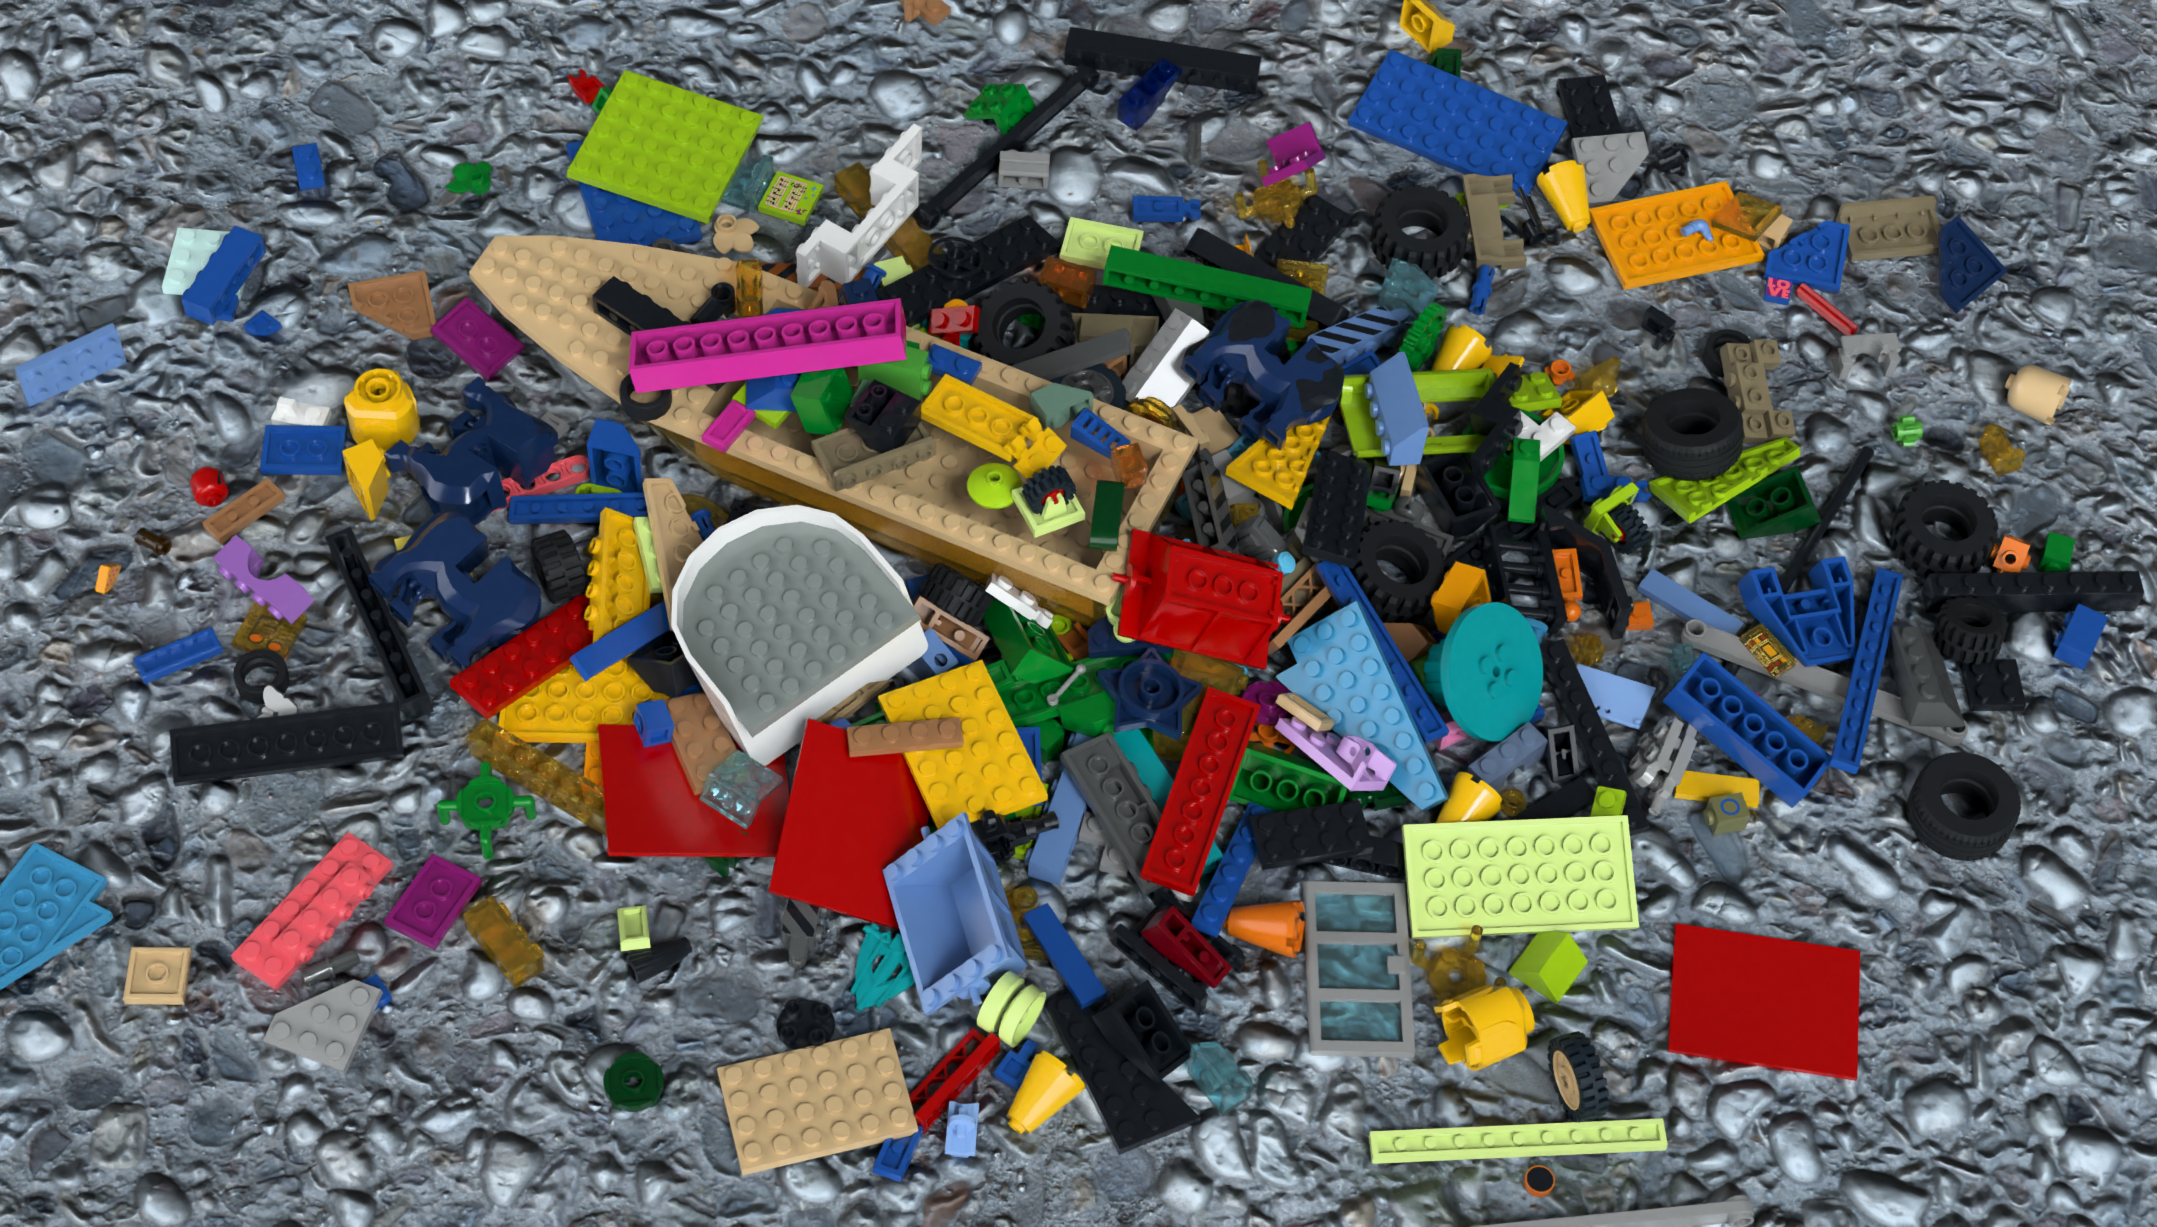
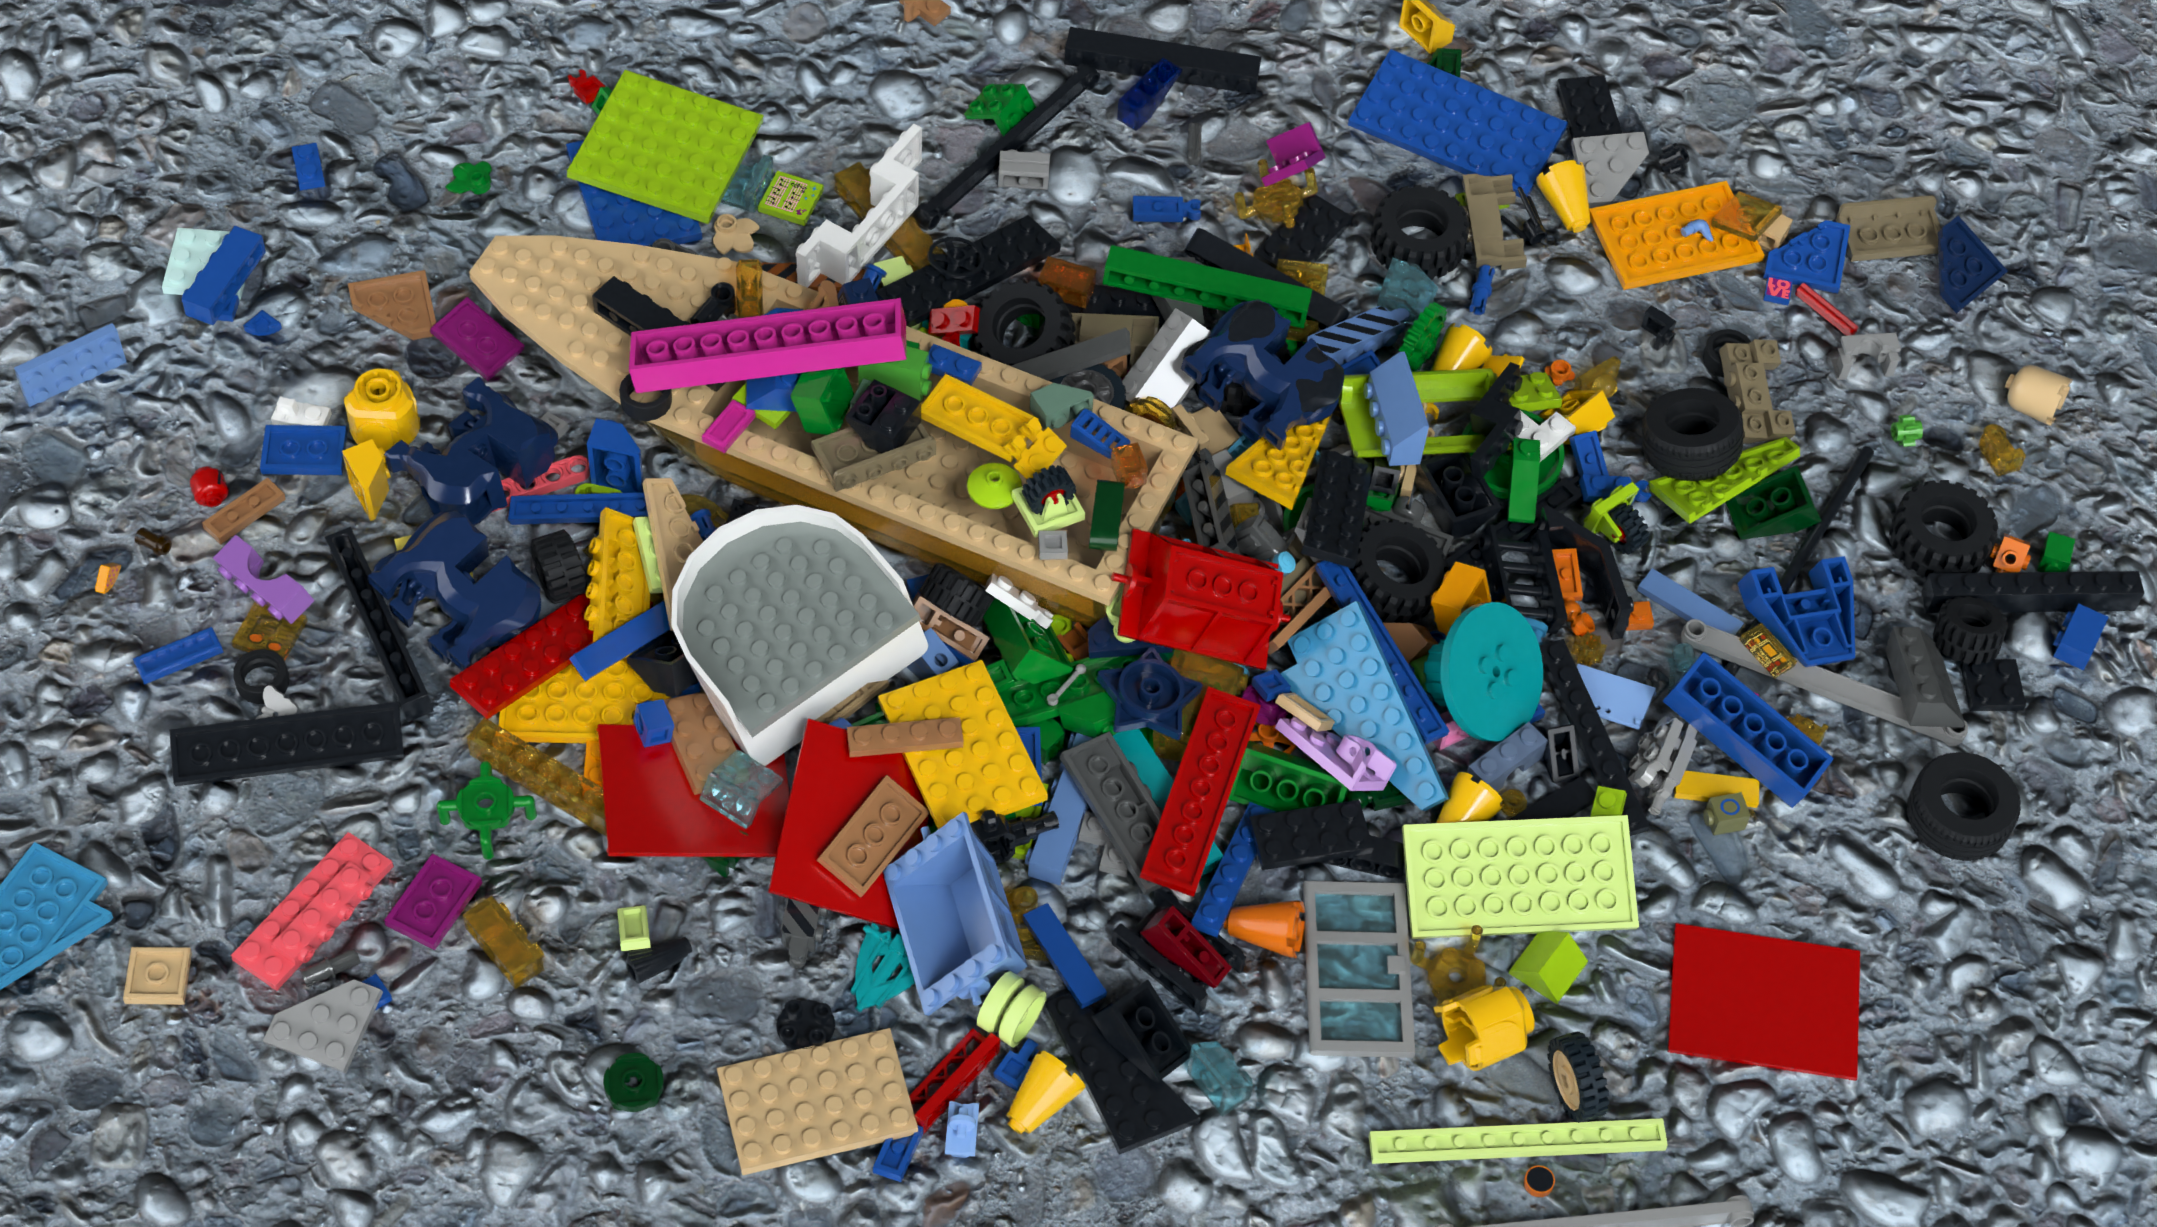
(873, 836): none -> medium nougat plate
(1052, 545): none -> light grey plate
(1090, 241): yellowish green plate -> none
(1270, 685): none -> blue plate
(1582, 623): none -> orange plate
(1866, 671): blue plate -> none

